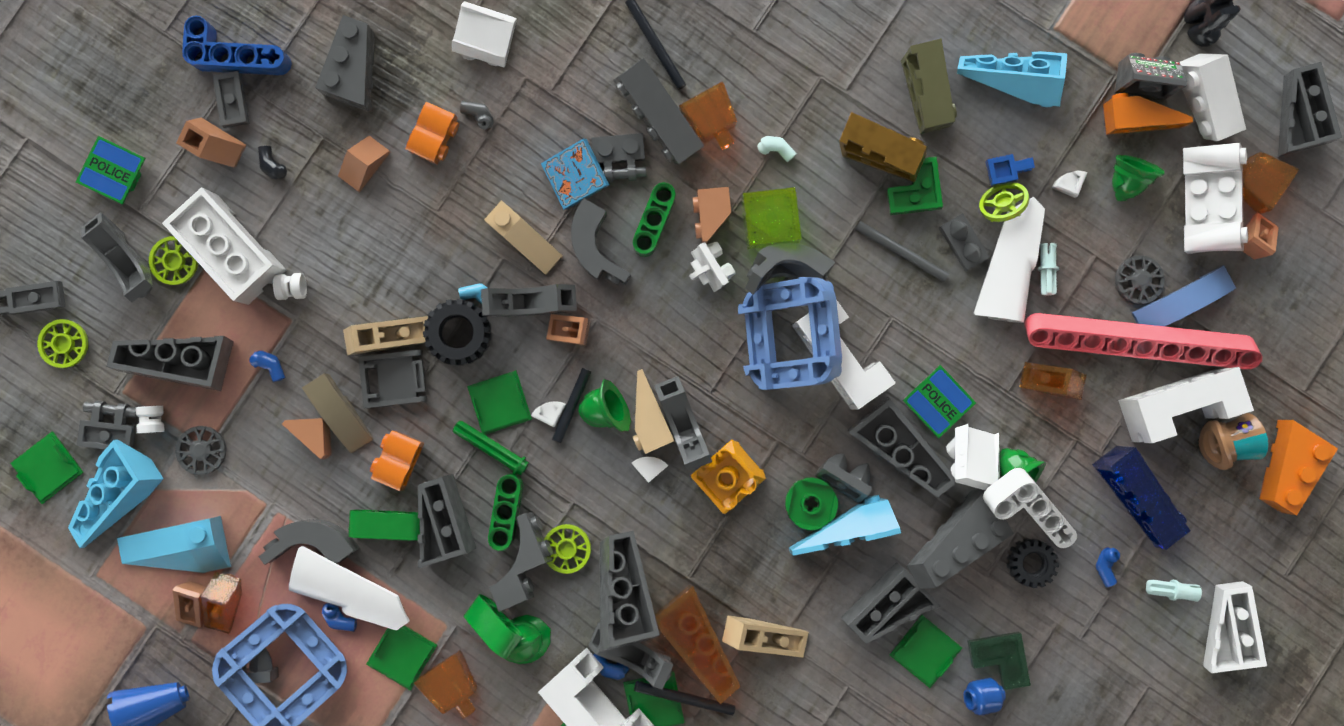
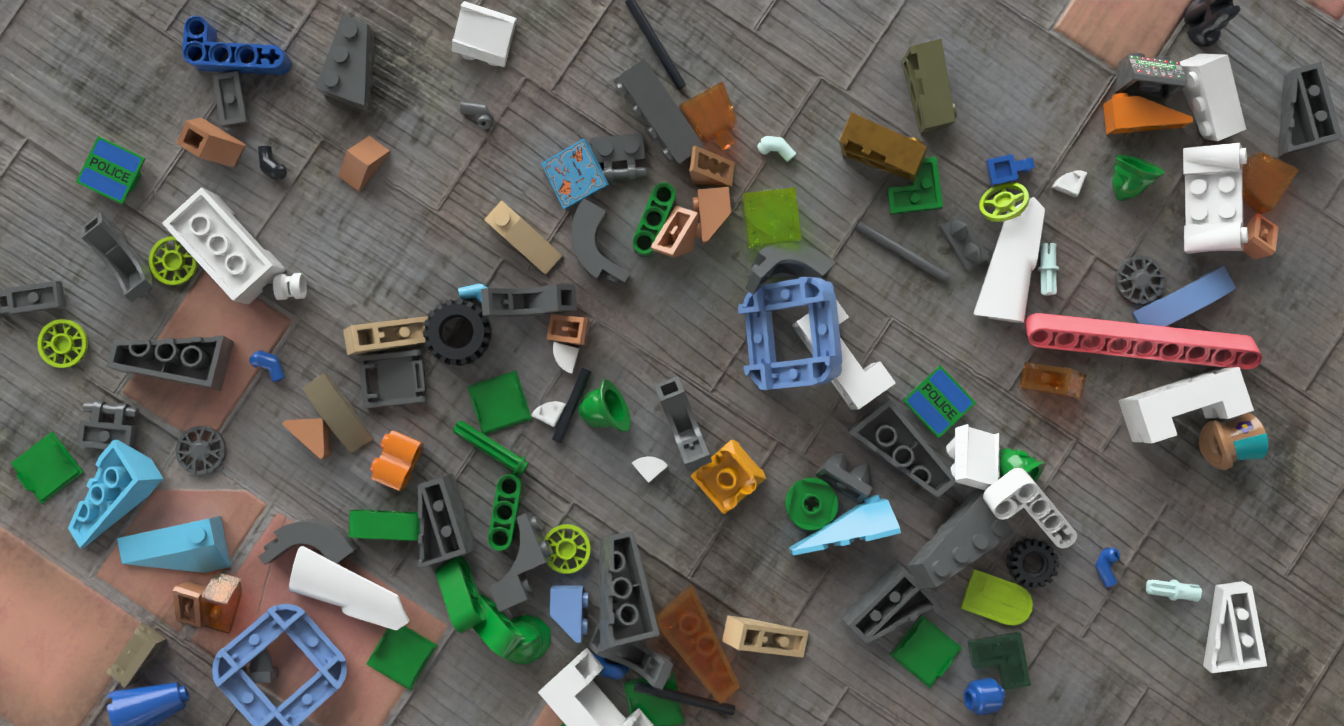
(136, 655): none -> dark tan hinge
(150, 425): white wheel -> none
(336, 620): blue arm -> none
(432, 133): orange brick -> none
(449, 685): clear orange torso -> none
(460, 594): none -> green beam
(565, 356): none -> white tile
(567, 609): none -> medium blue slope
(649, 421): tan slope -> none
(677, 233): none -> nougat slope
(707, 267): white hips -> none
(710, 169): none -> medium nougat slope
(997, 599): none -> lime window
(1032, 78): medium azure wedge -> none
(1142, 495): clear blue wedge -> none
(1295, 467): orange wedge -> none

